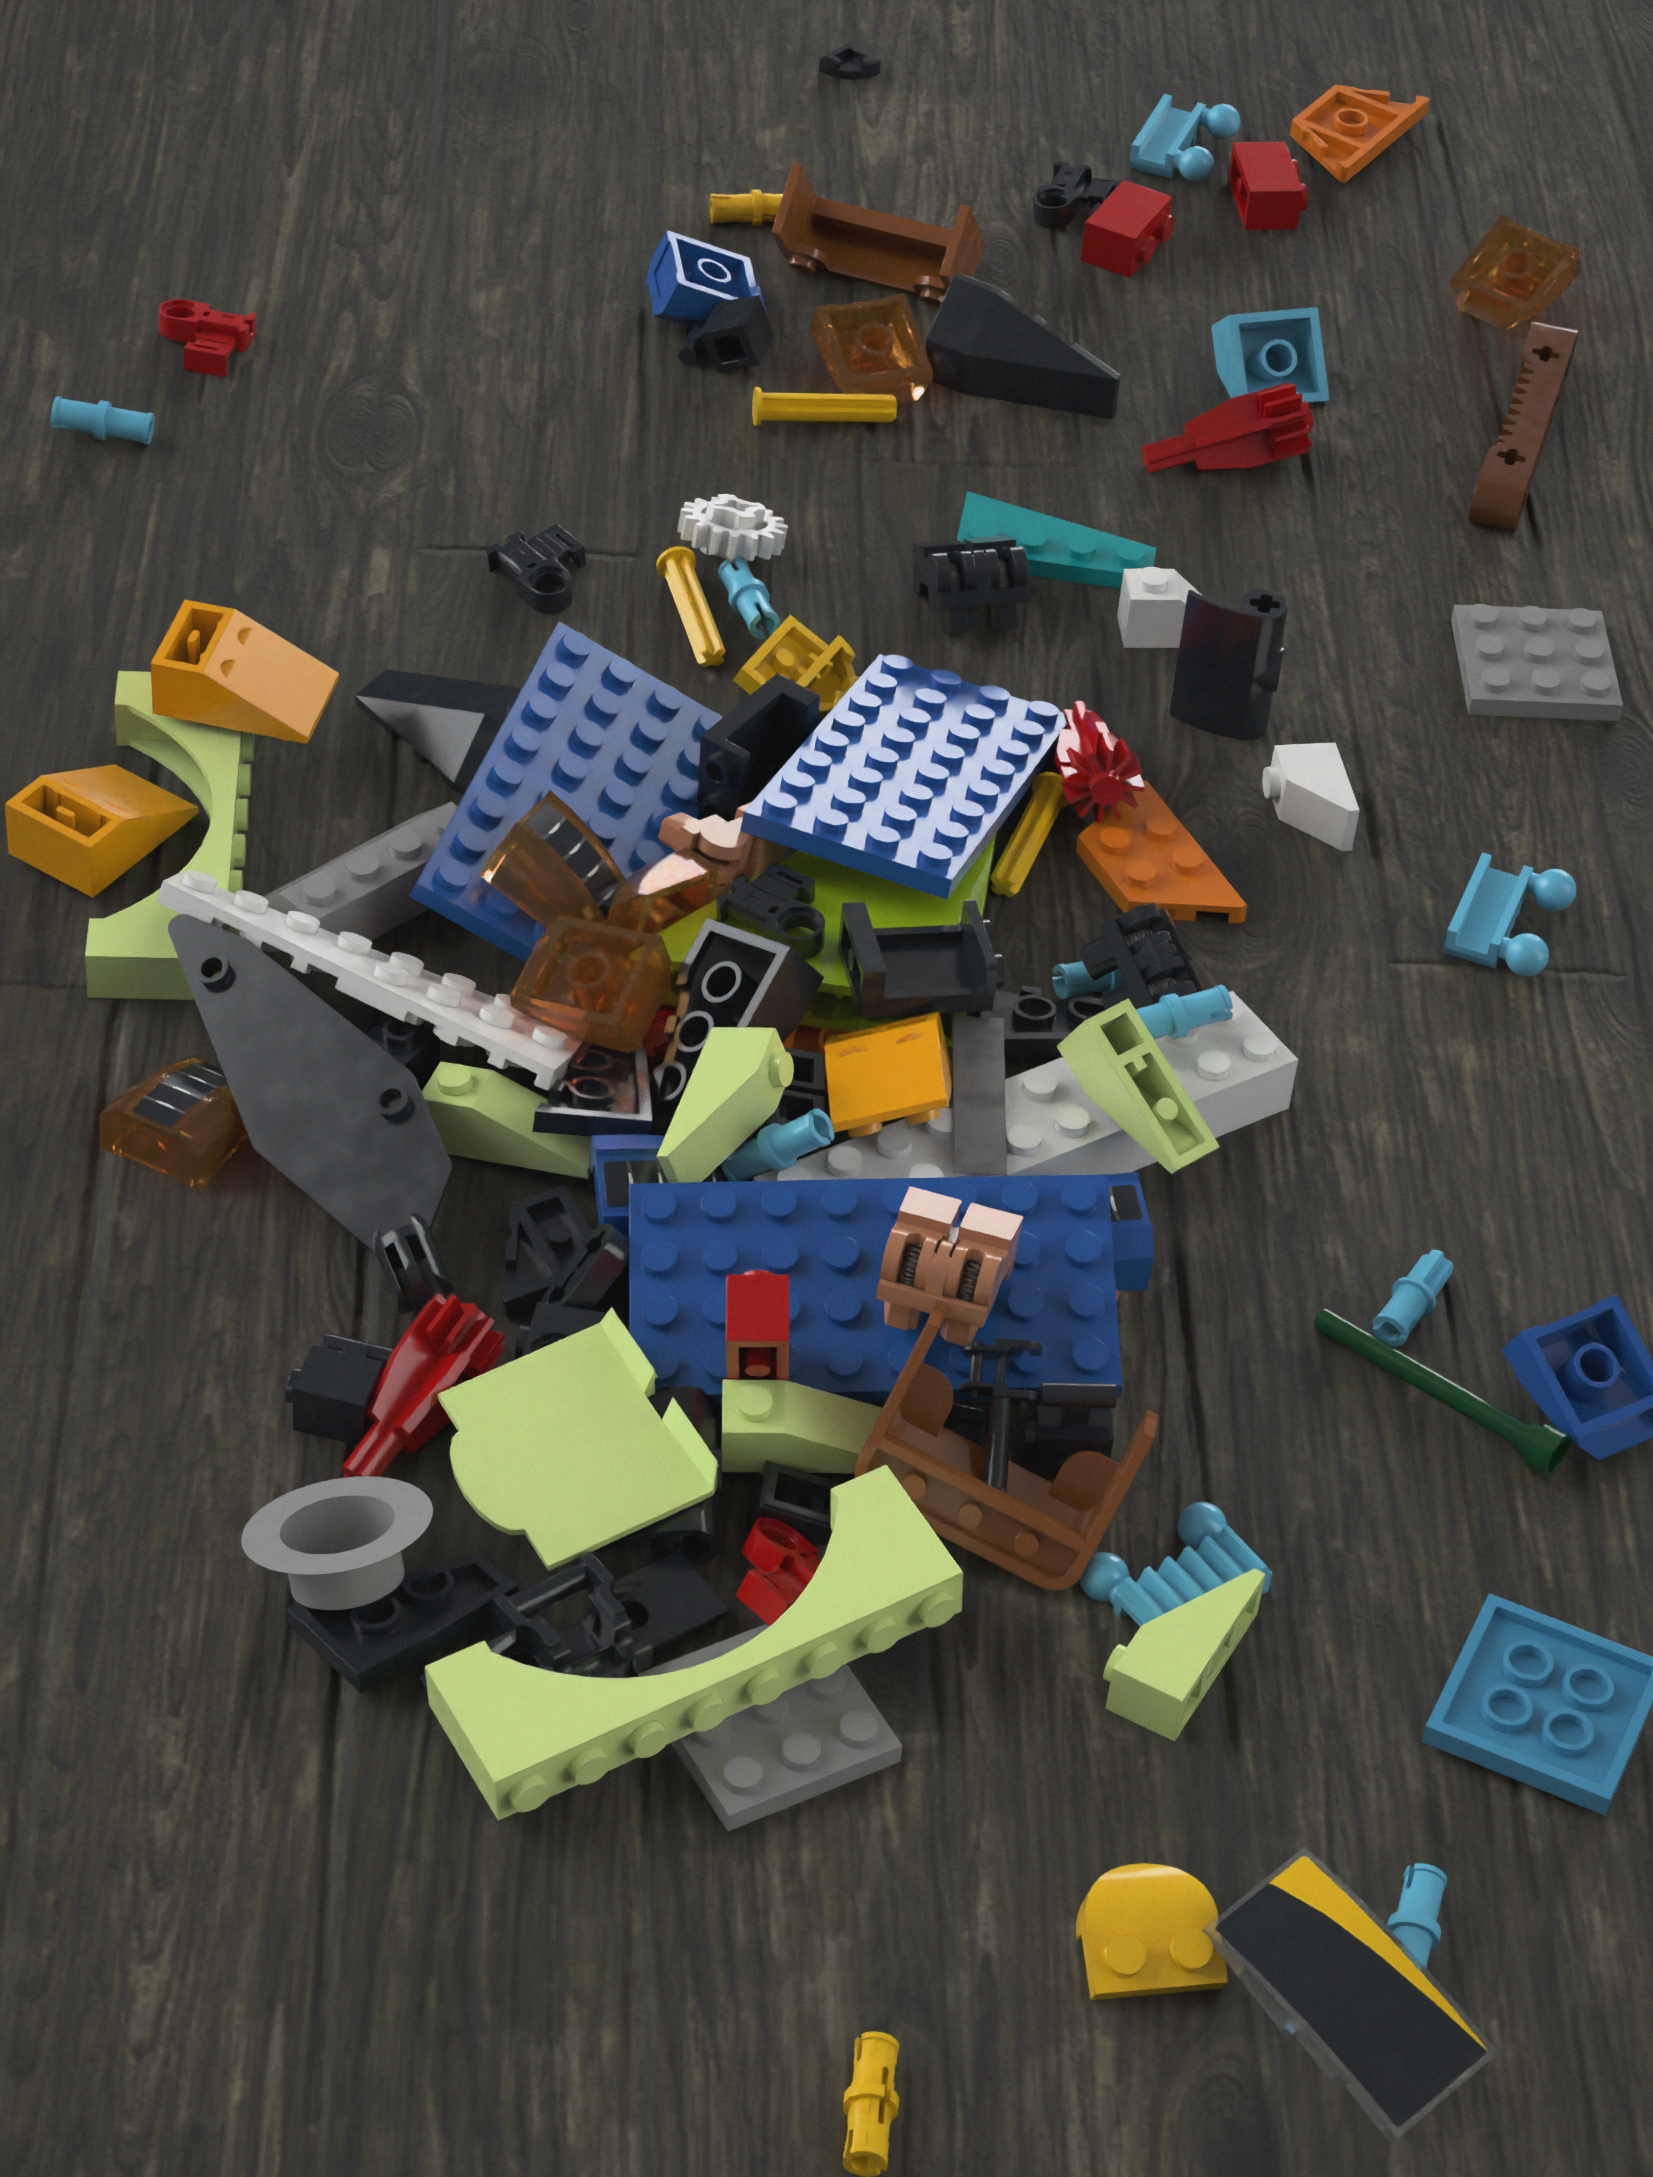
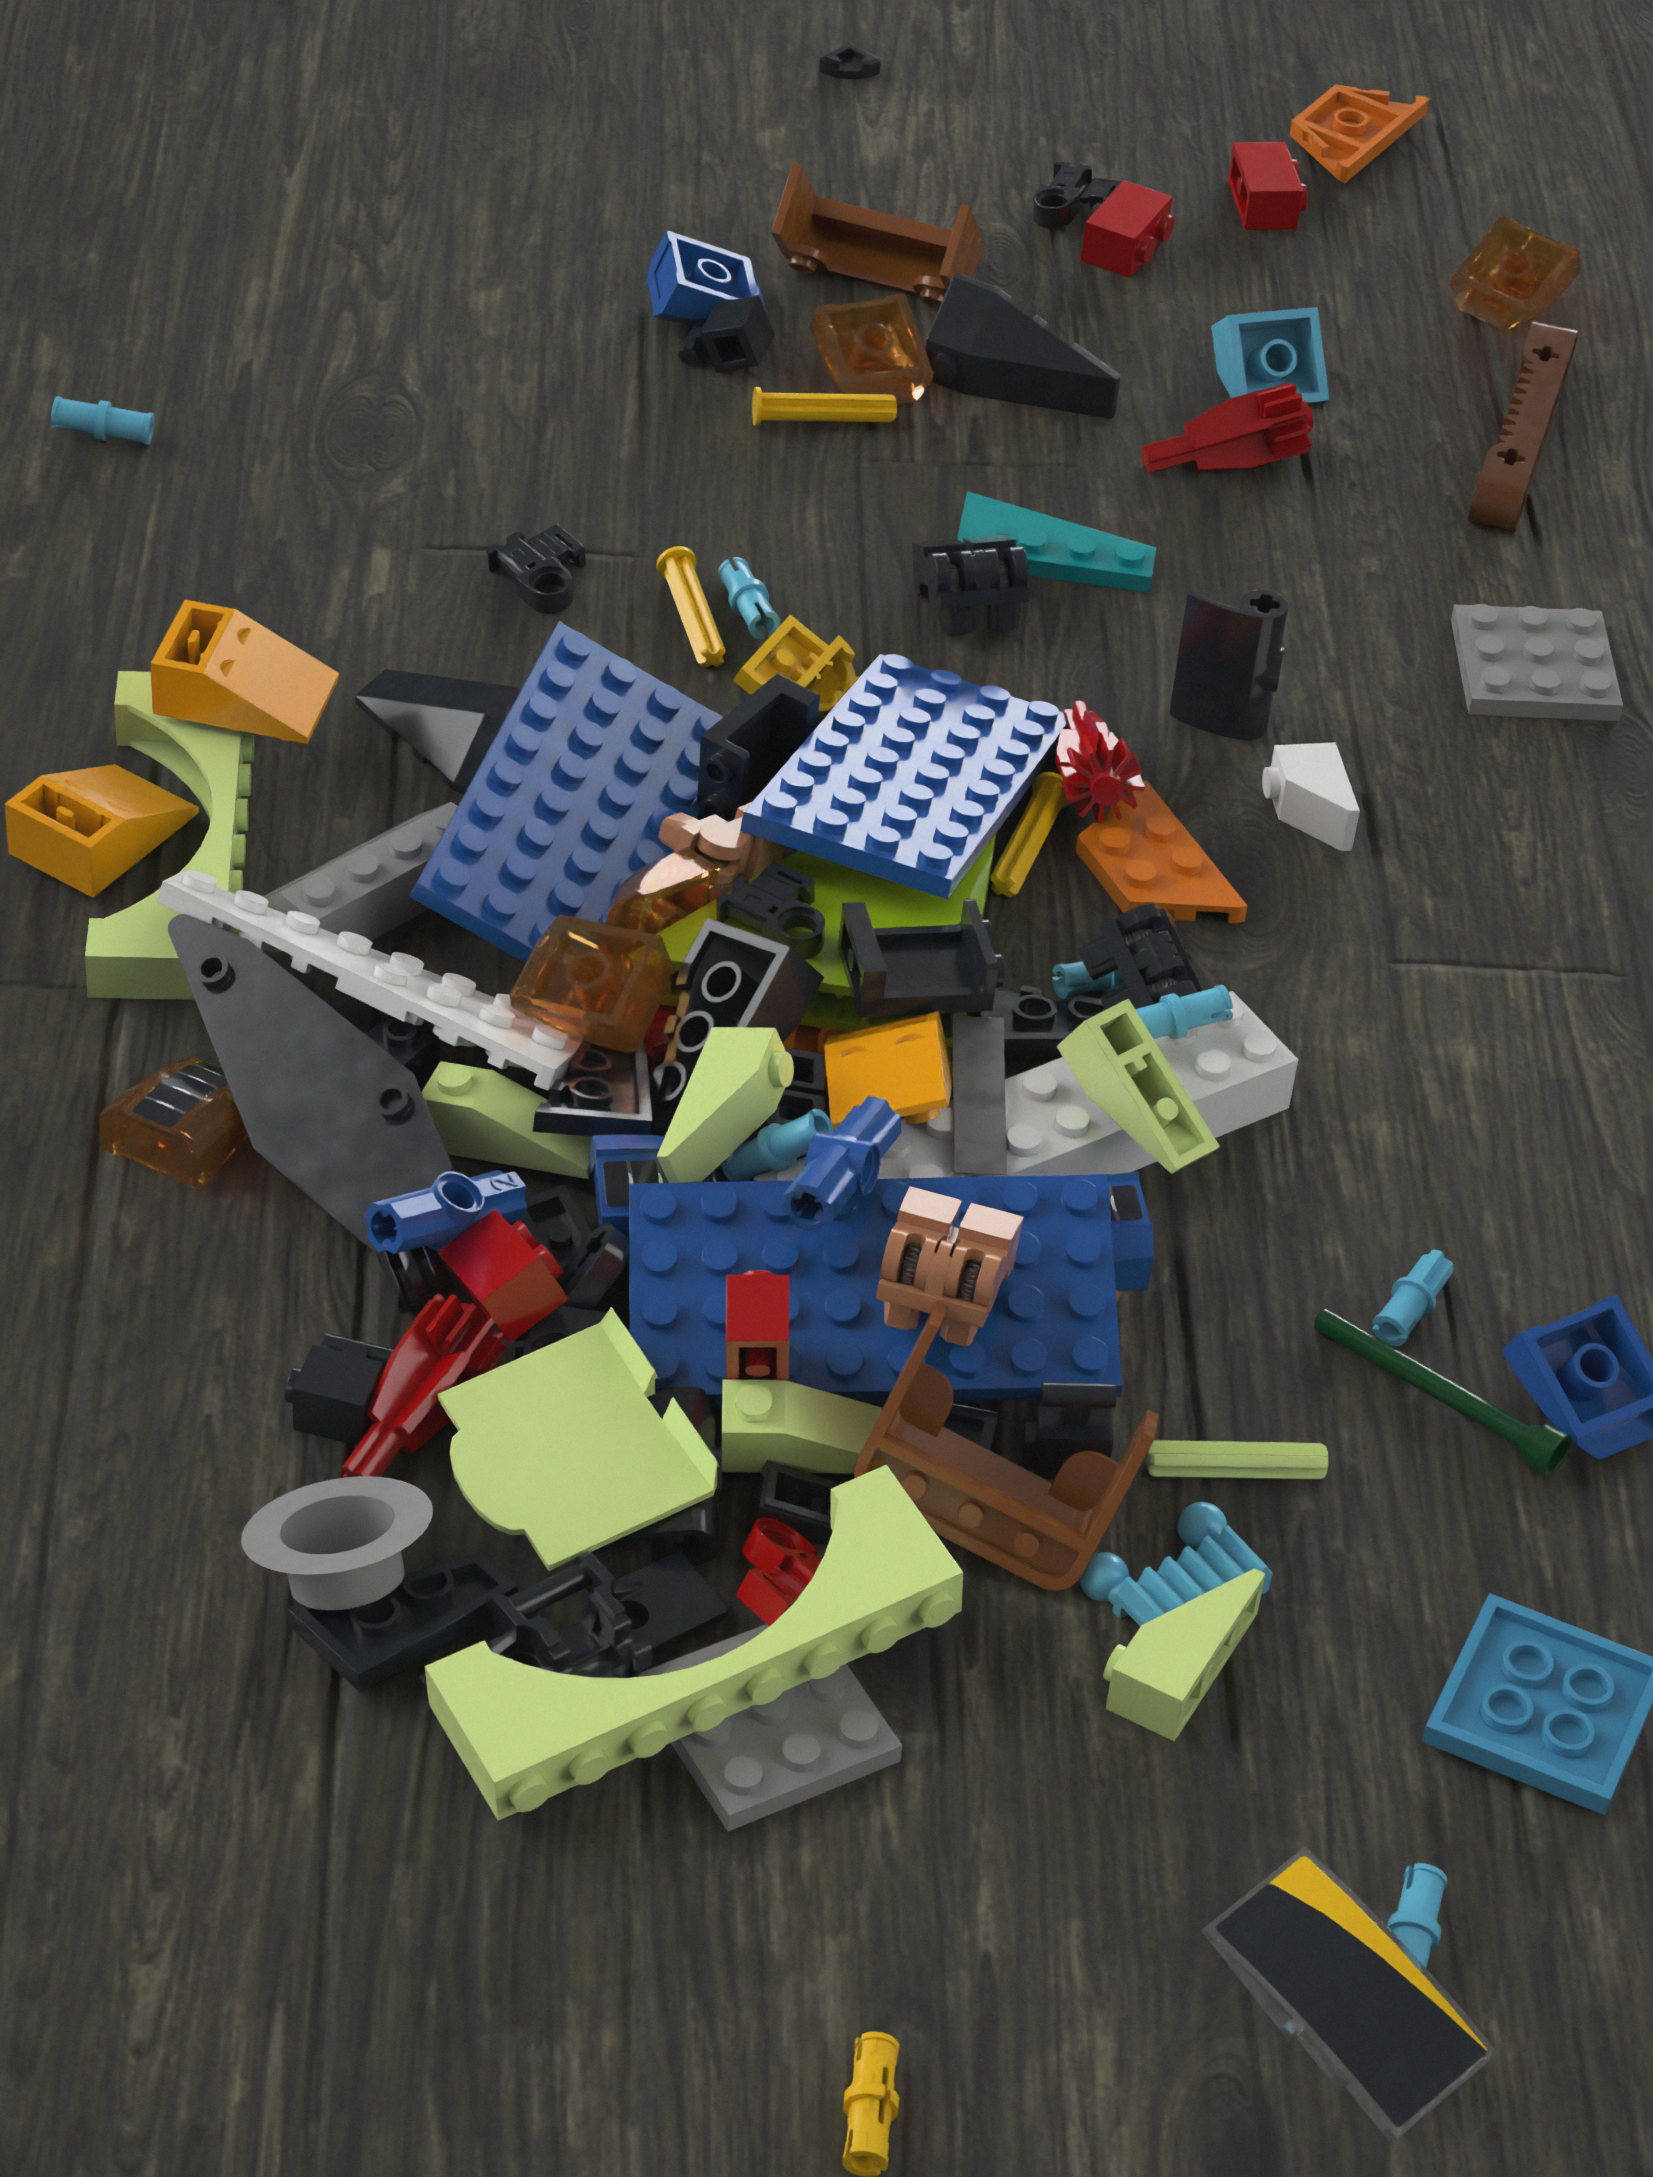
(209, 333): red piece -> none
(443, 1211): none -> blue piece
(505, 1273): none -> red brick
(555, 866): clear orange slope -> none
(732, 528): white gear -> none
(751, 207): yellow pin -> none
(842, 1164): none -> blue piece
(1002, 1399): black piece -> none
(1147, 1934): yellow slope -> none
(1152, 607): white slope -> none
(1168, 135): medium azure gear -> none
(1237, 1460): none -> yellowish green axle
(1490, 910): medium azure gear -> none

